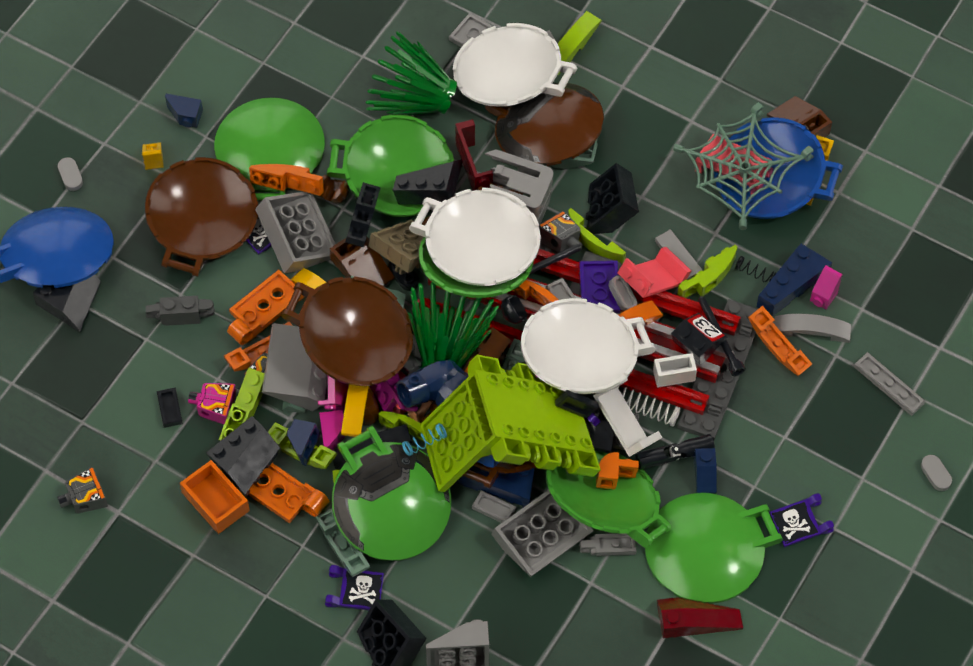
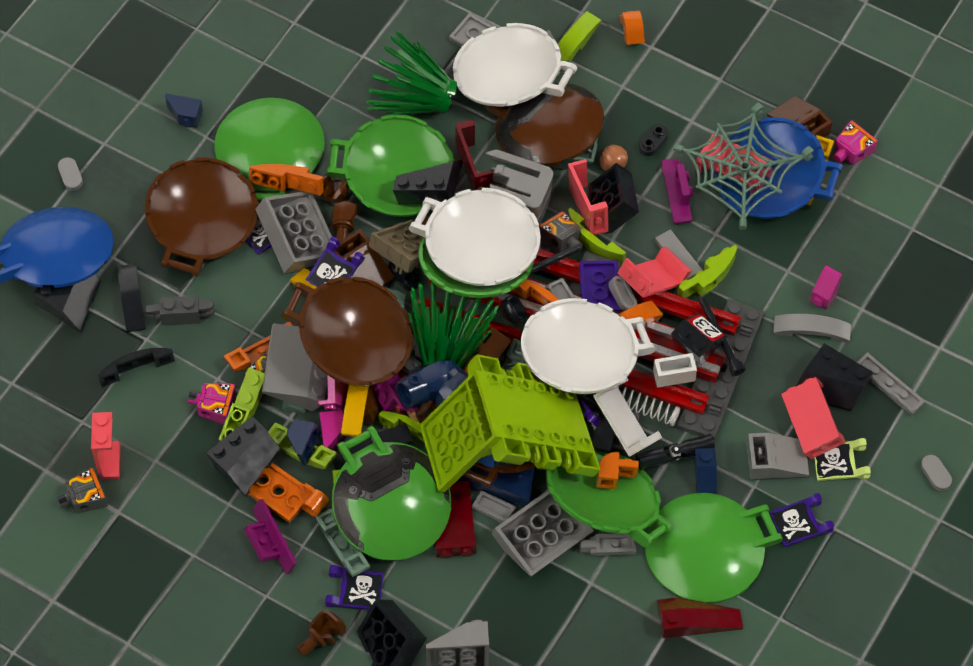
(104, 450): none -> coral panel
(131, 297): none -> black slope
(135, 359): none -> black slope
(152, 156): yellow slope -> none
(169, 407): black tile -> none
(214, 496): orange piece -> none
(252, 319): orange hinge -> none
(268, 540): none -> magenta bracket
(321, 631): none -> reddish brown piece
(332, 265): none -> flag
(342, 218): none -> reddish brown piece
(363, 215): black slope -> none
(439, 433): medium azure piece -> none
(459, 533): none -> dark red panel
(576, 404): black tile -> none
(594, 215): none -> coral panel
(611, 155): none -> nougat hair
(632, 27): none -> orange brick
(653, 138): none -> black plate
(678, 190): none -> magenta bracket
(740, 261): black piece -> none
(775, 456): none -> light grey slope
(777, 342): orange slope -> none
(792, 279): dark blue wedge -> none
(812, 418): none -> coral panel
(840, 462): none -> flag
(842, 377): none -> black wedge
(854, 144): none -> dark pink torso

